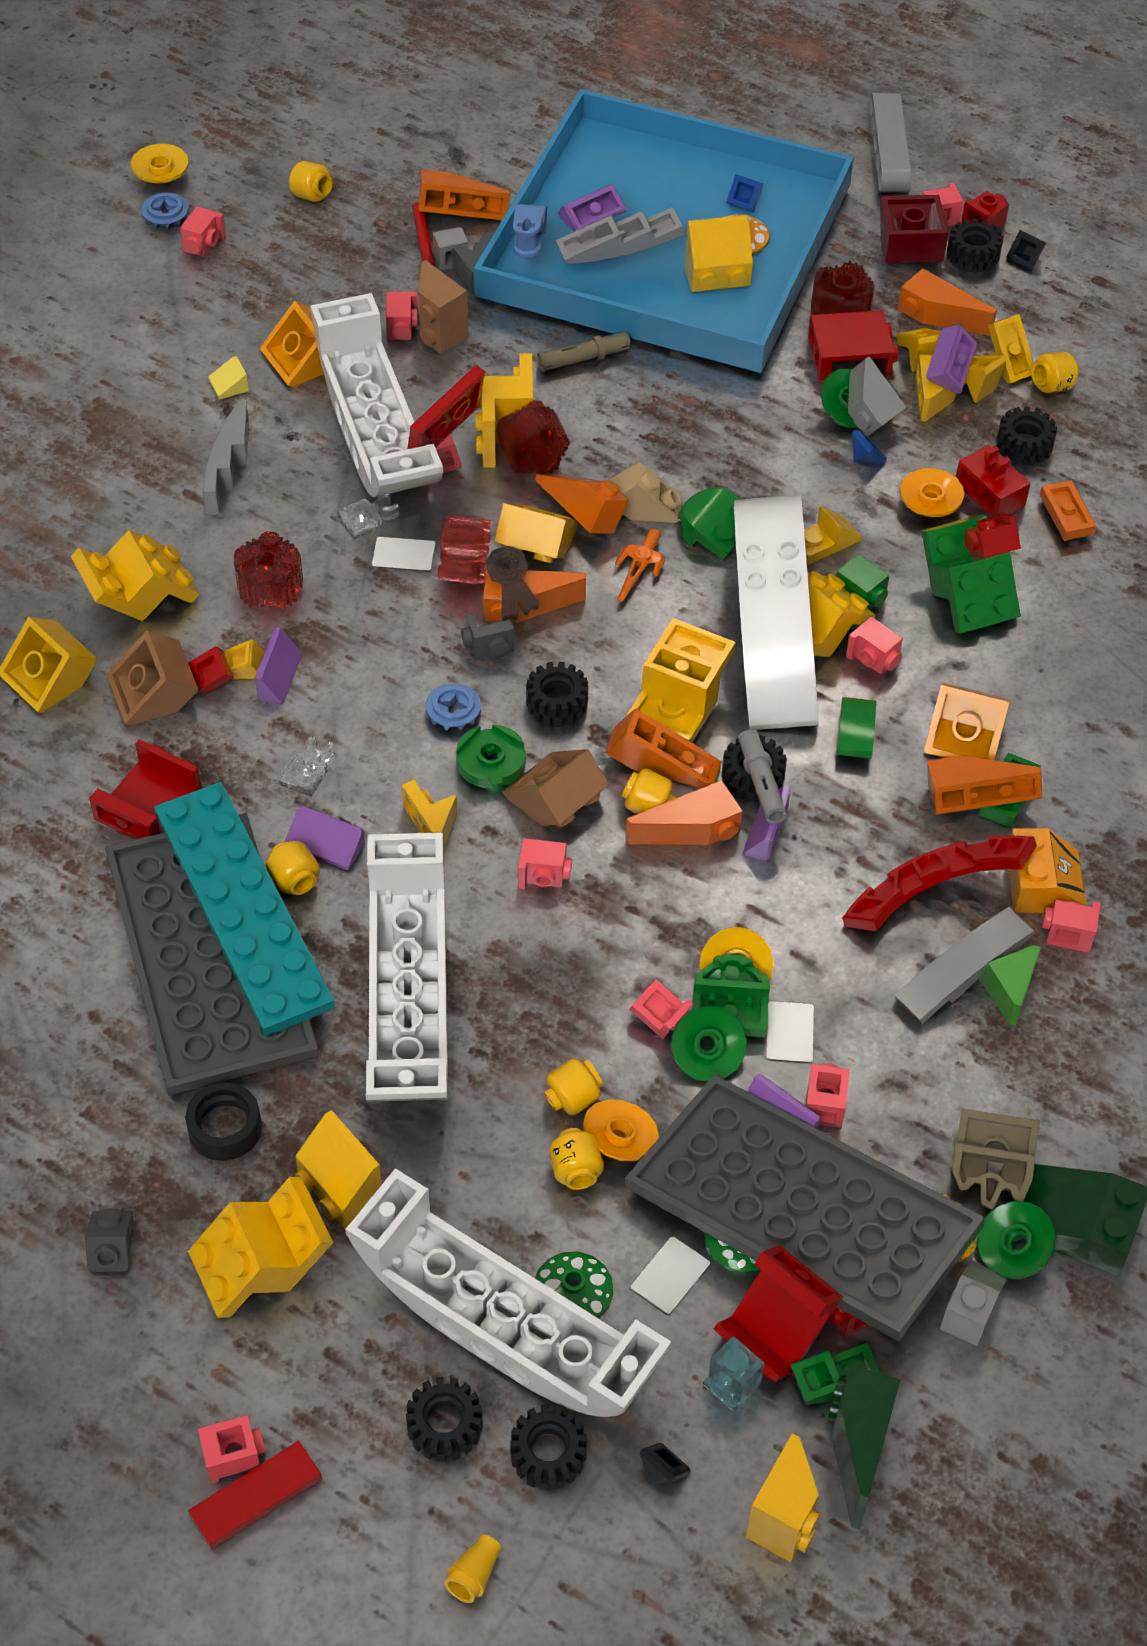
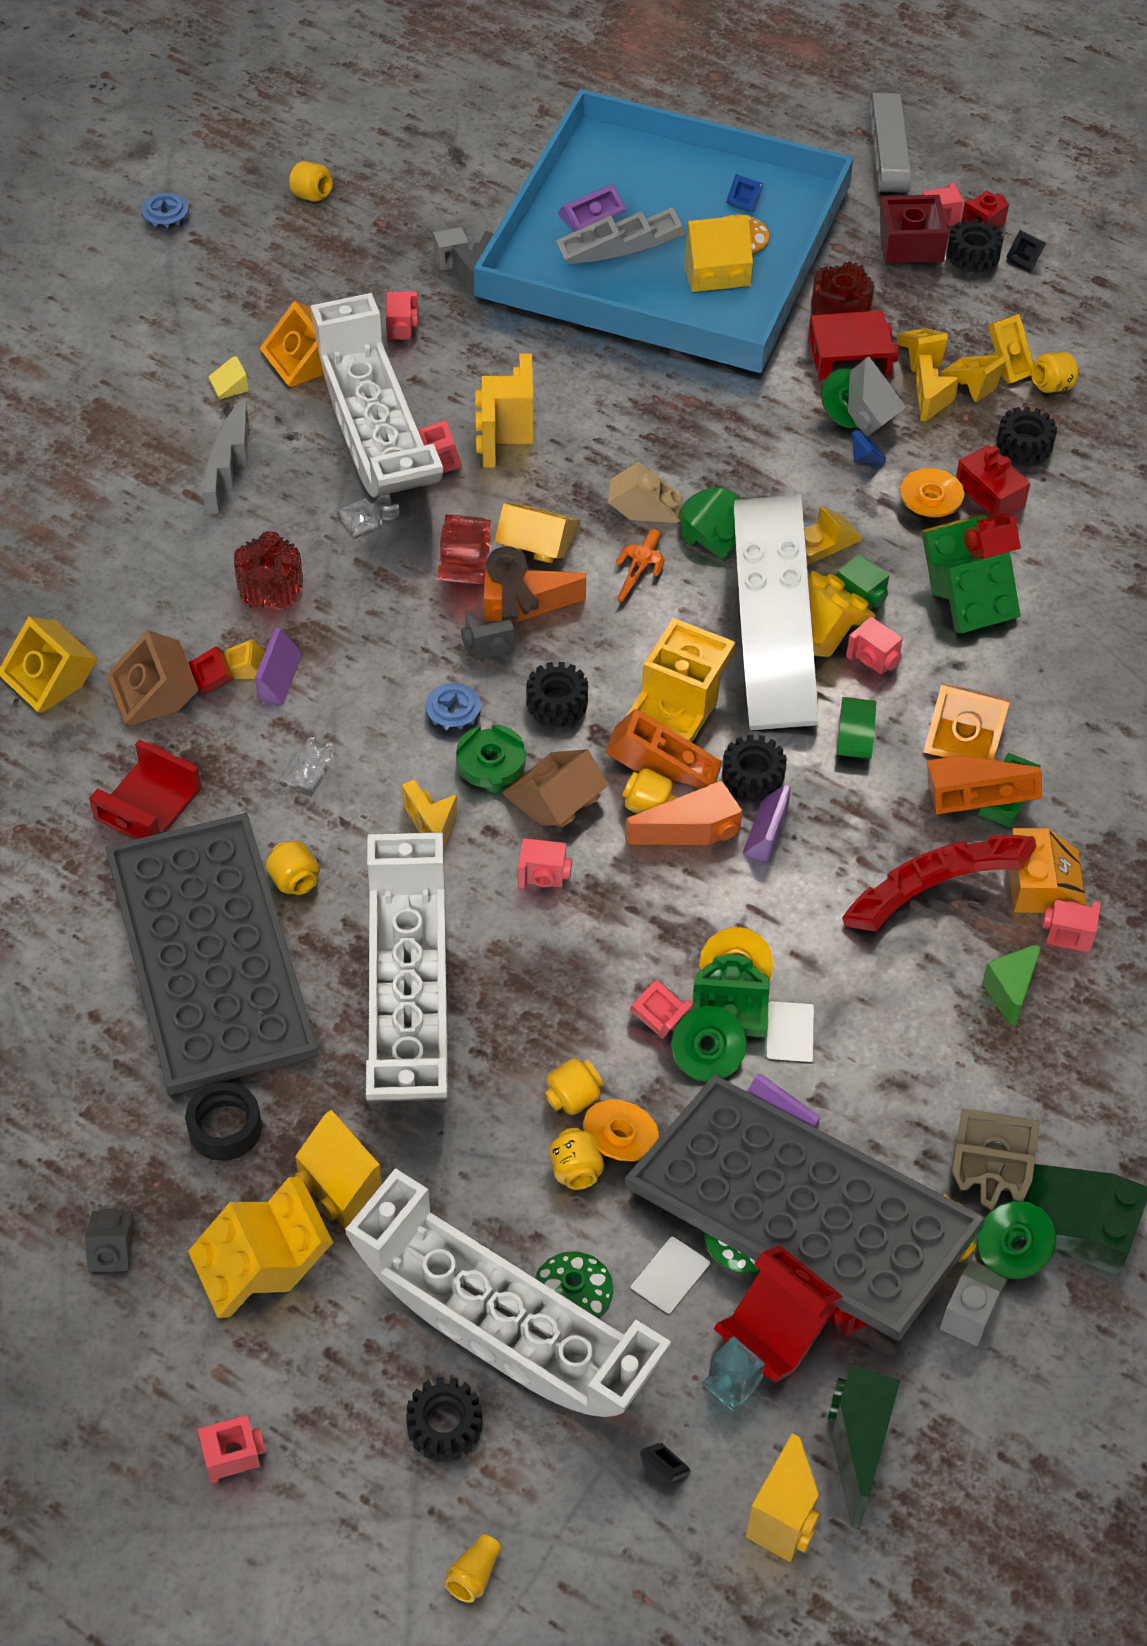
(135, 575): yellow bracket -> none
(159, 163): yellow dish -> none
(202, 231): coral brick -> none
(244, 909): teal plate -> none
(254, 1495): red tile -> none
(327, 837): medium lavender slope -> none
(403, 553): white sticker -> none
(423, 234): red bar -> none
(441, 309): medium nougat slope -> none
(448, 411): red tile -> none
(460, 196): orange slope -> none
(529, 227): medium blue piece -> none
(533, 439): clear red brick -> none
(553, 1423): black tyre -> none
(590, 501): orange slope -> none
(596, 348): dark tan pin -> none
(758, 765): light grey pin -> none
(819, 1373): green slope -> none
(828, 1093): coral brick -> none
(943, 304): orange slope -> none
(951, 358): medium lavender slope -> none
(963, 964): light grey slope -> none
(1067, 510): orange plate -> none

